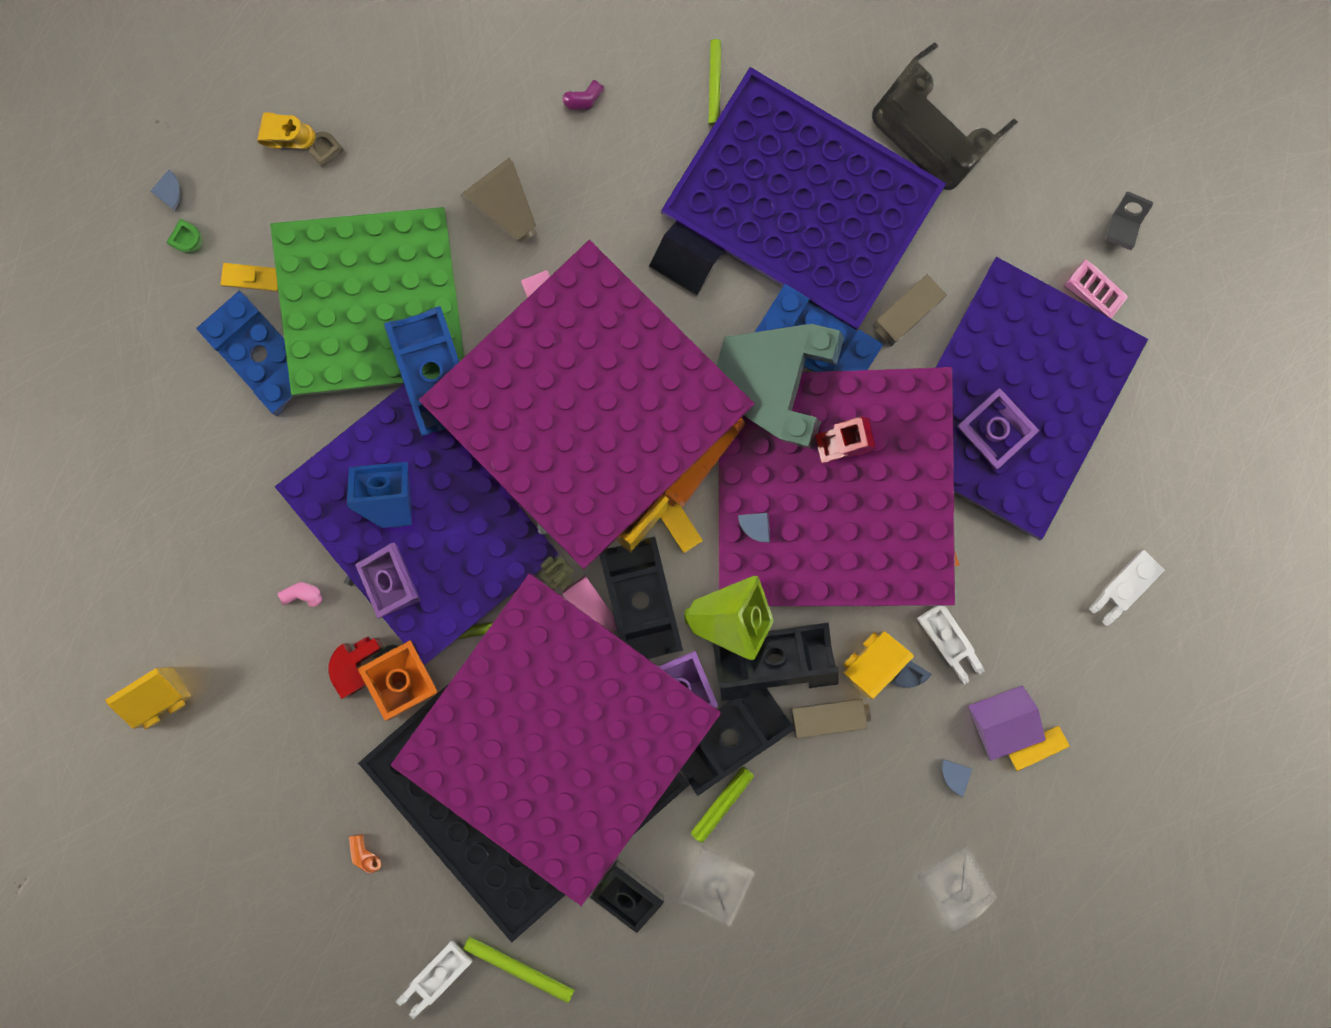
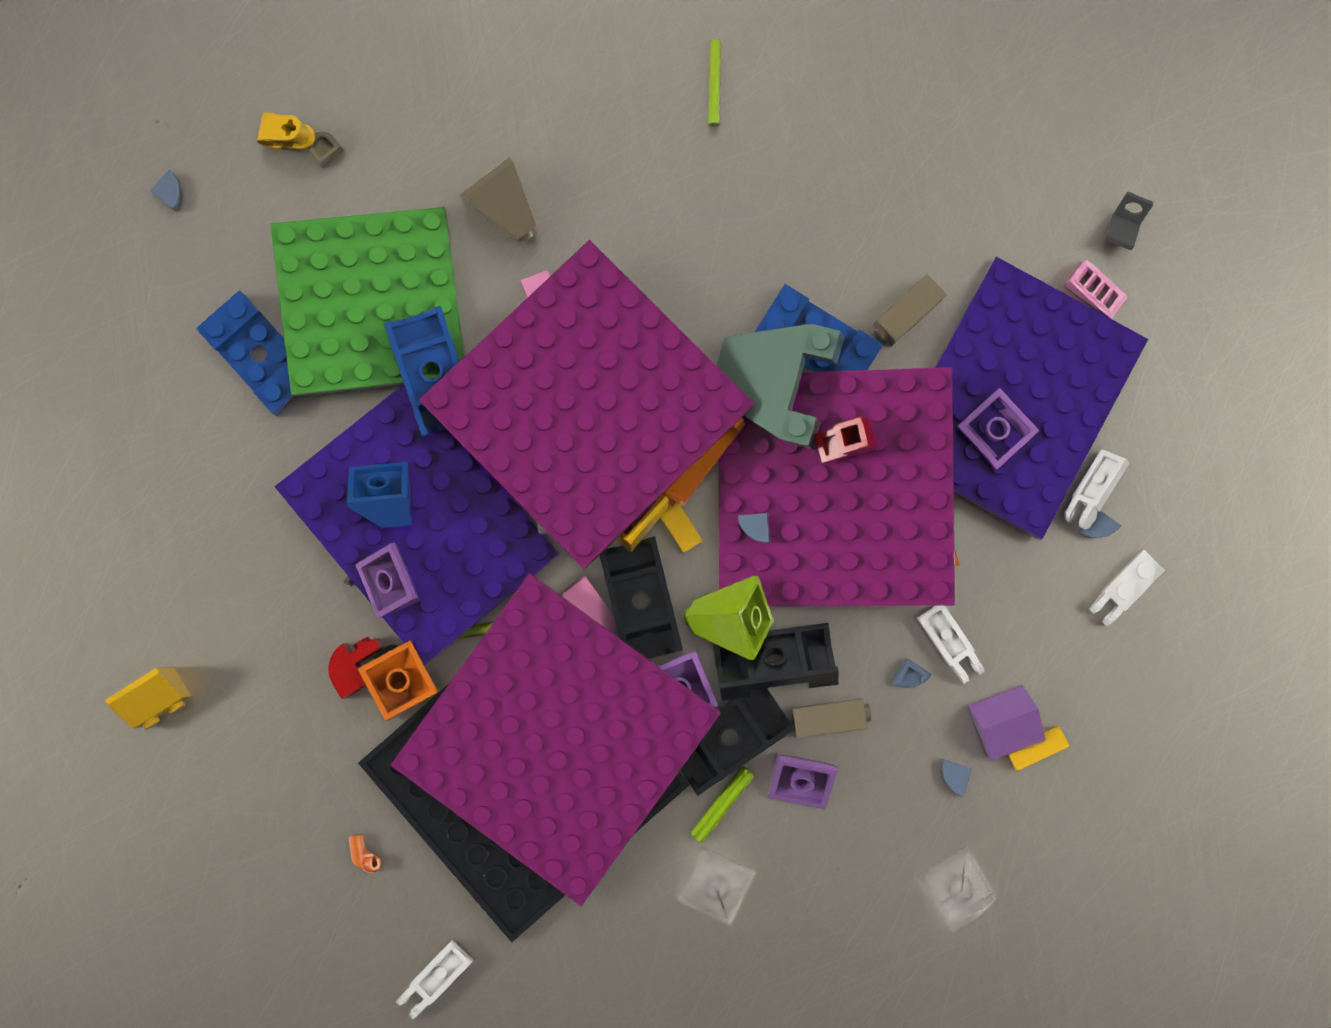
(185, 237): bright green tile -> none
(249, 277): yellow piece -> none
(301, 591): bright pink arm -> none
(518, 969): lime piece -> none
(556, 573): olive gear -> none
(583, 99): magenta arm -> none
(627, 897): black slope -> none
(686, 258): black slope -> none
(802, 781): none -> medium lavender slope
(803, 198): dark purple plate -> none
(876, 663): yellow slope -> none
(925, 132): clear smoke windscreen -> none
(1095, 488): none -> white hinge
(1102, 527): none -> sand blue tile

